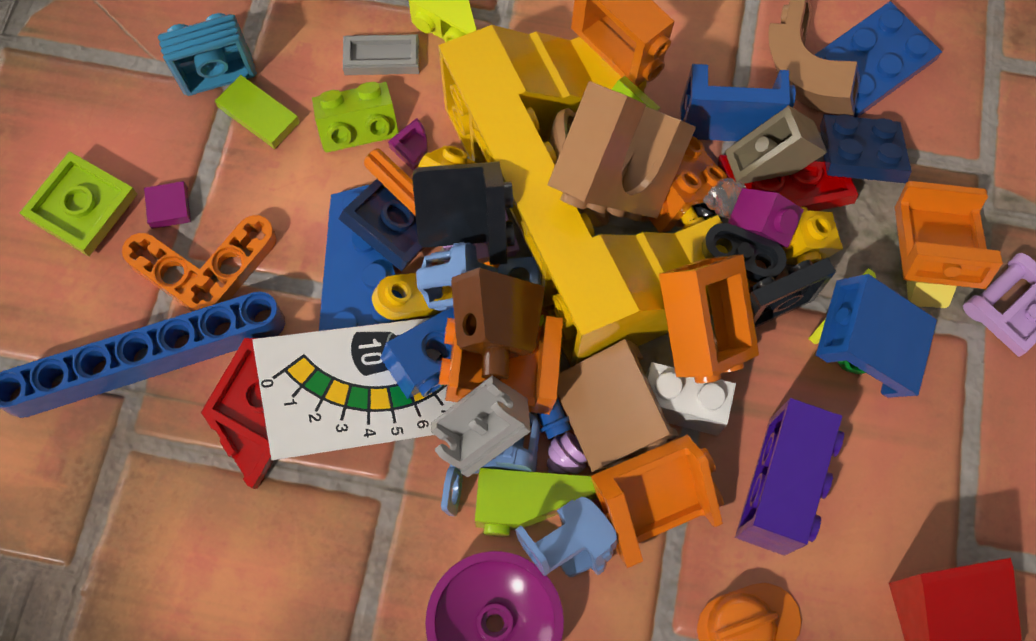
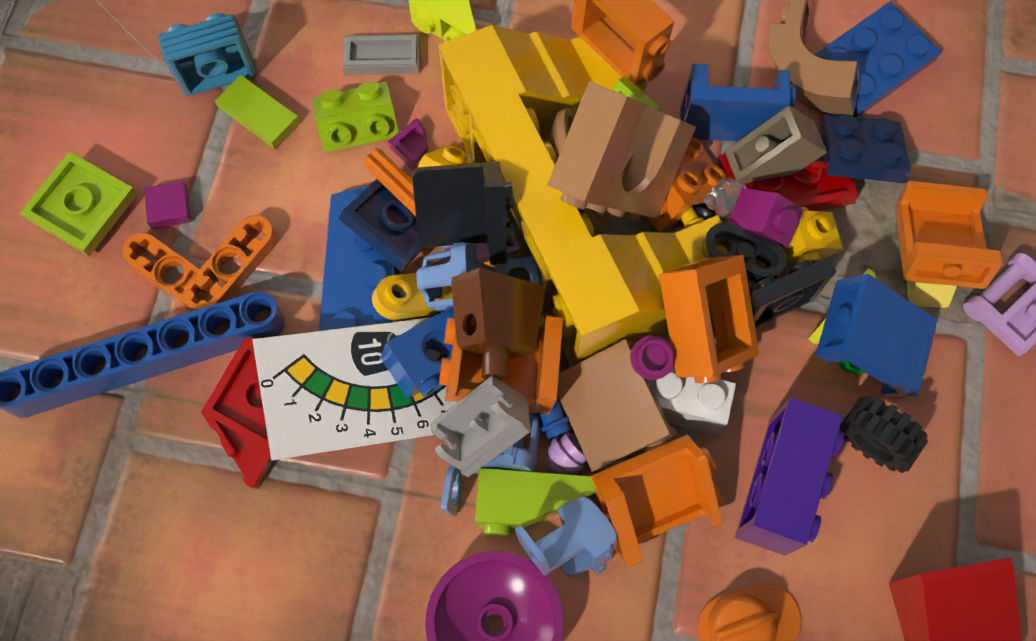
(652, 357): none -> magenta plate
(884, 434): none -> black tyre

